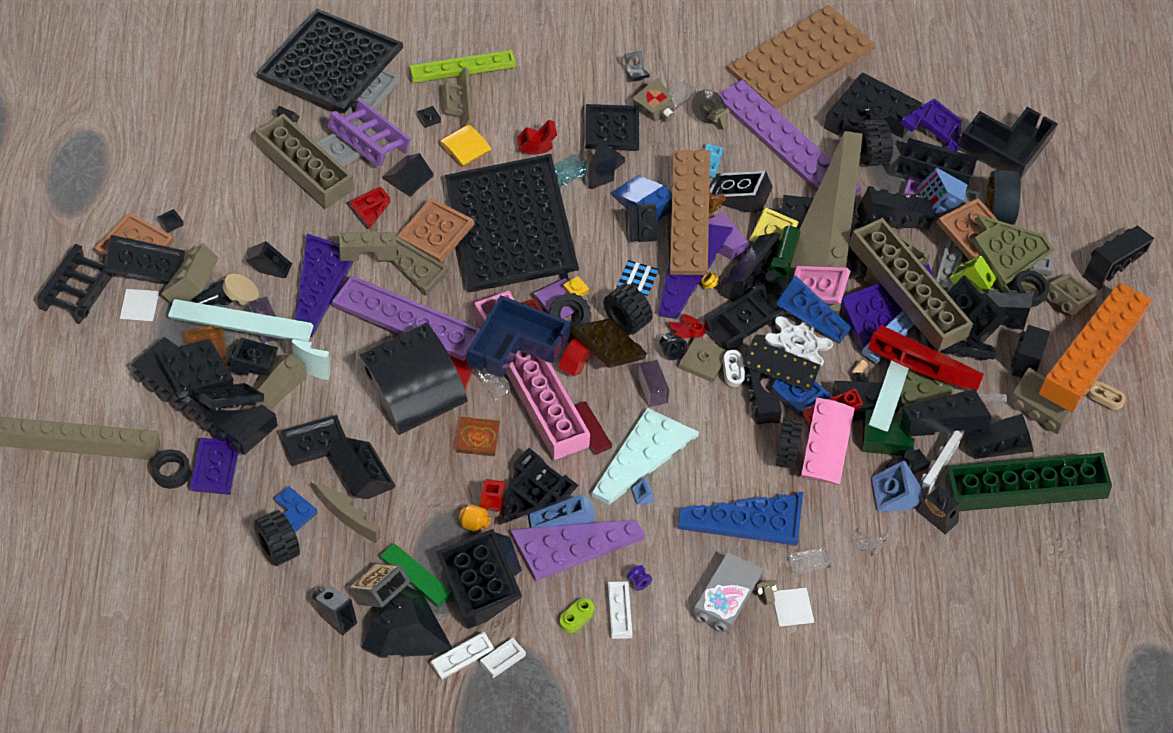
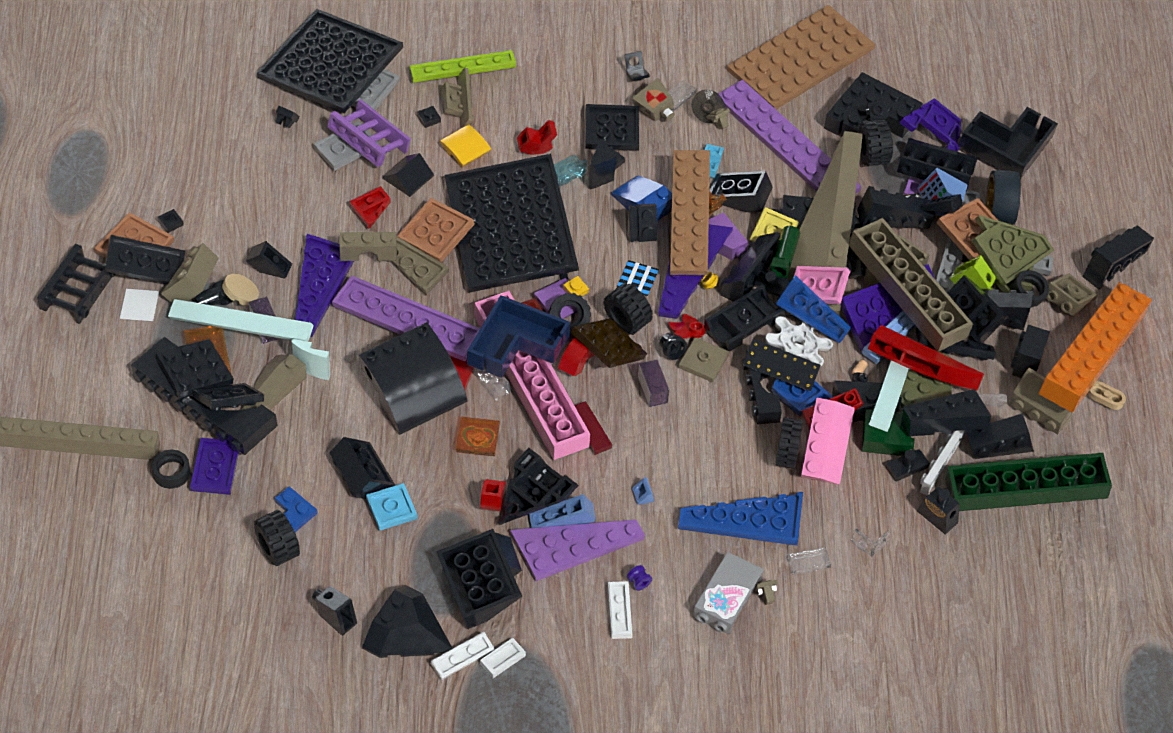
(251, 356): black plate -> none
(304, 160): dark tan brick -> none
(312, 439): black plate -> none
(343, 509): dark tan slope -> none
(379, 585): dark grey brick -> none
(391, 506): none -> medium azure plate
(420, 578): green tile -> none
(474, 518): light orange head -> none
(578, 614): lime plate -> none
(645, 449): light aqua wing -> none
(733, 369): white plate -> none
(793, 607): white sticker -> none
(896, 489): medium blue slope -> none
(945, 204): none -> black slope

